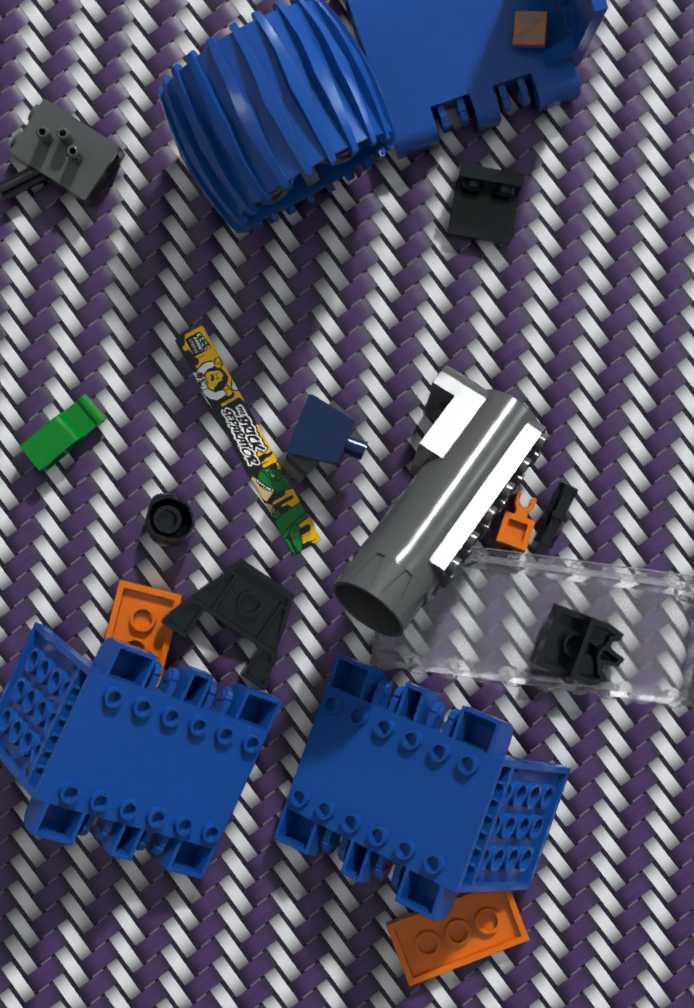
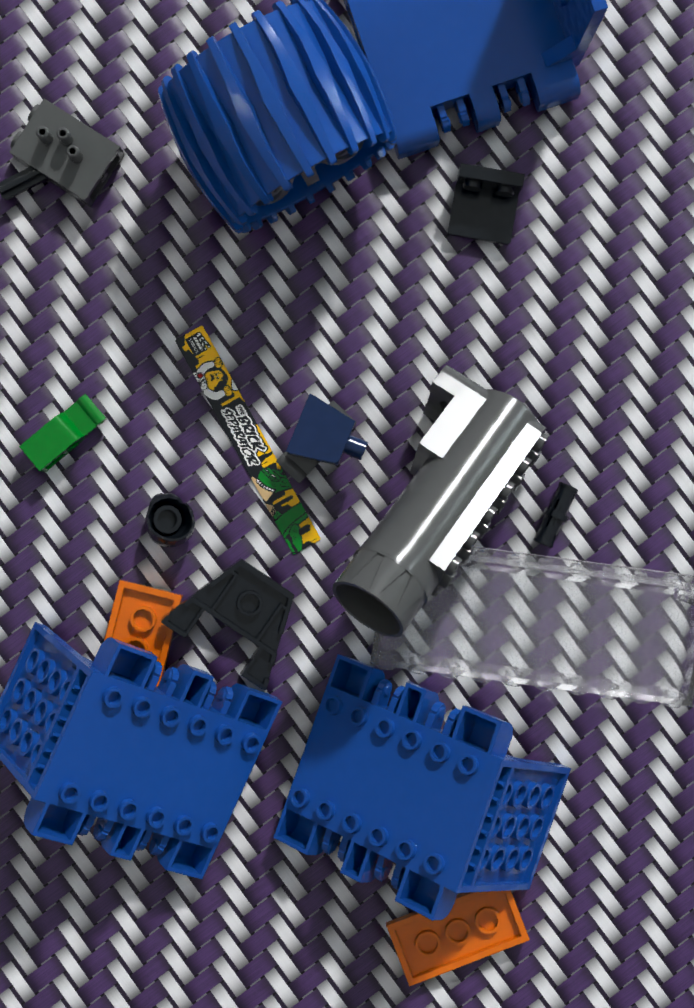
(515, 527): orange plate -> none
(530, 29): nougat tile -> none
(577, 646): black plate -> none

